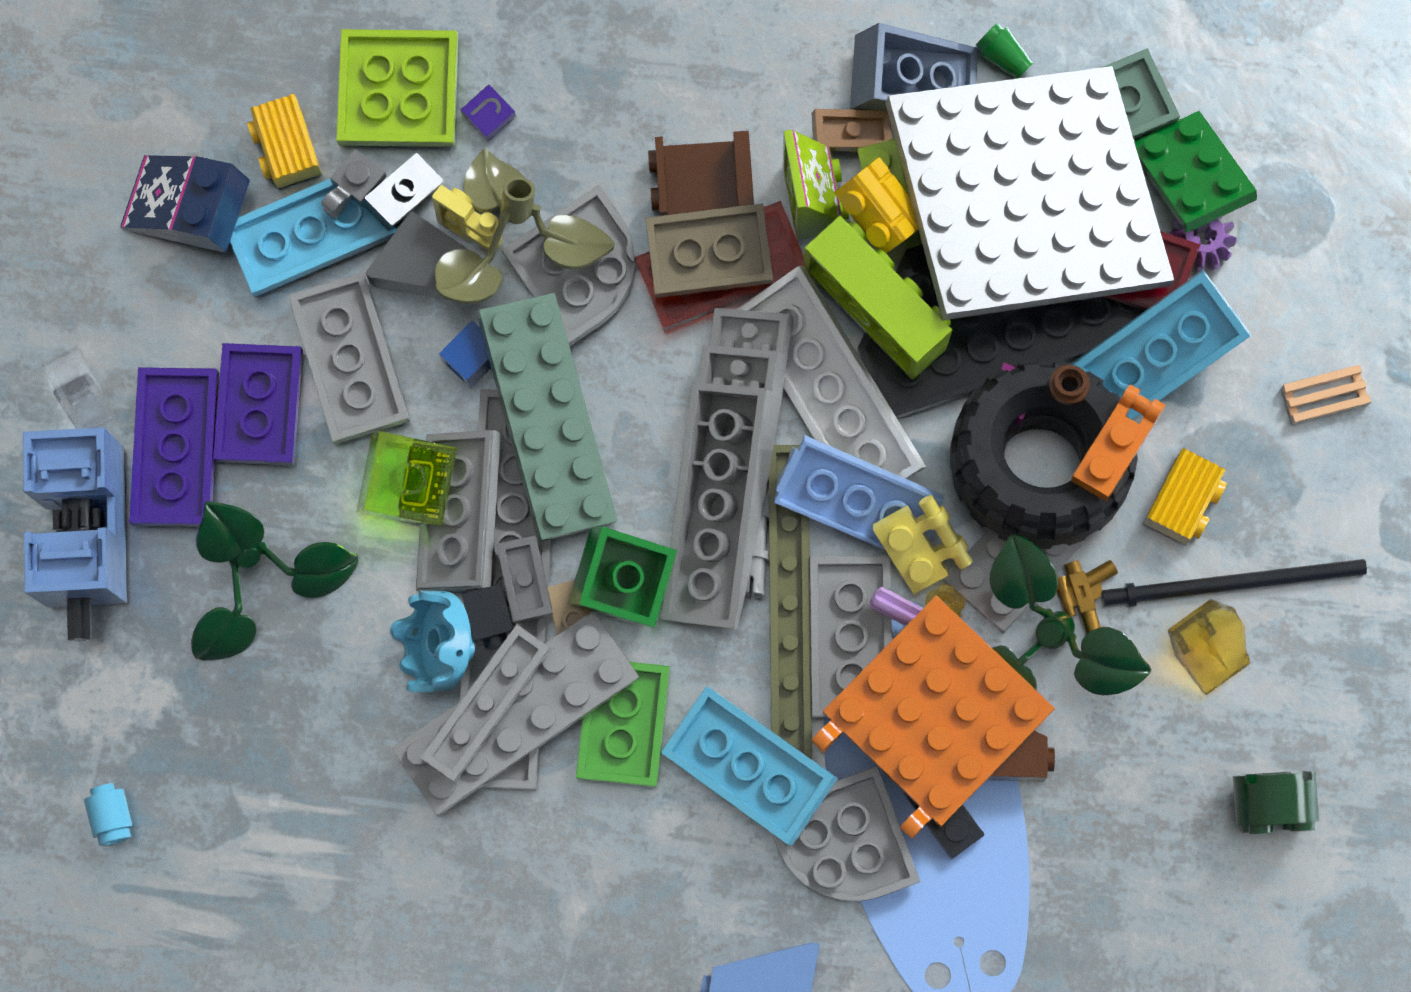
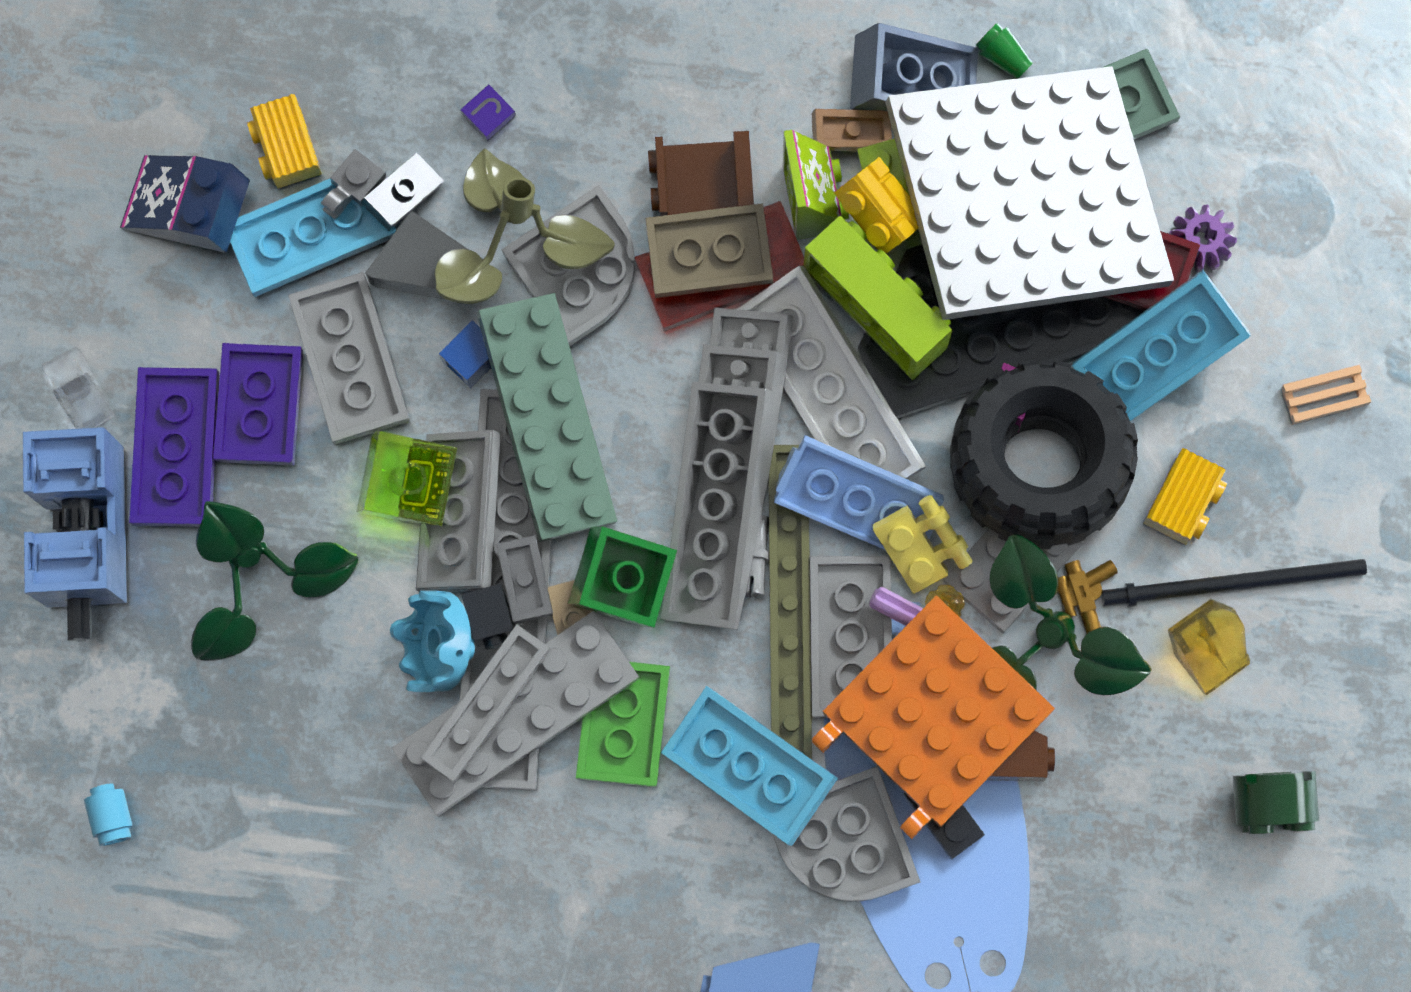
(397, 88): lime plate -> none
(457, 214): light yellow plate -> none
(1073, 374): reddish brown plate -> none
(1117, 444): orange plate -> none
(1194, 172): green plate -> none

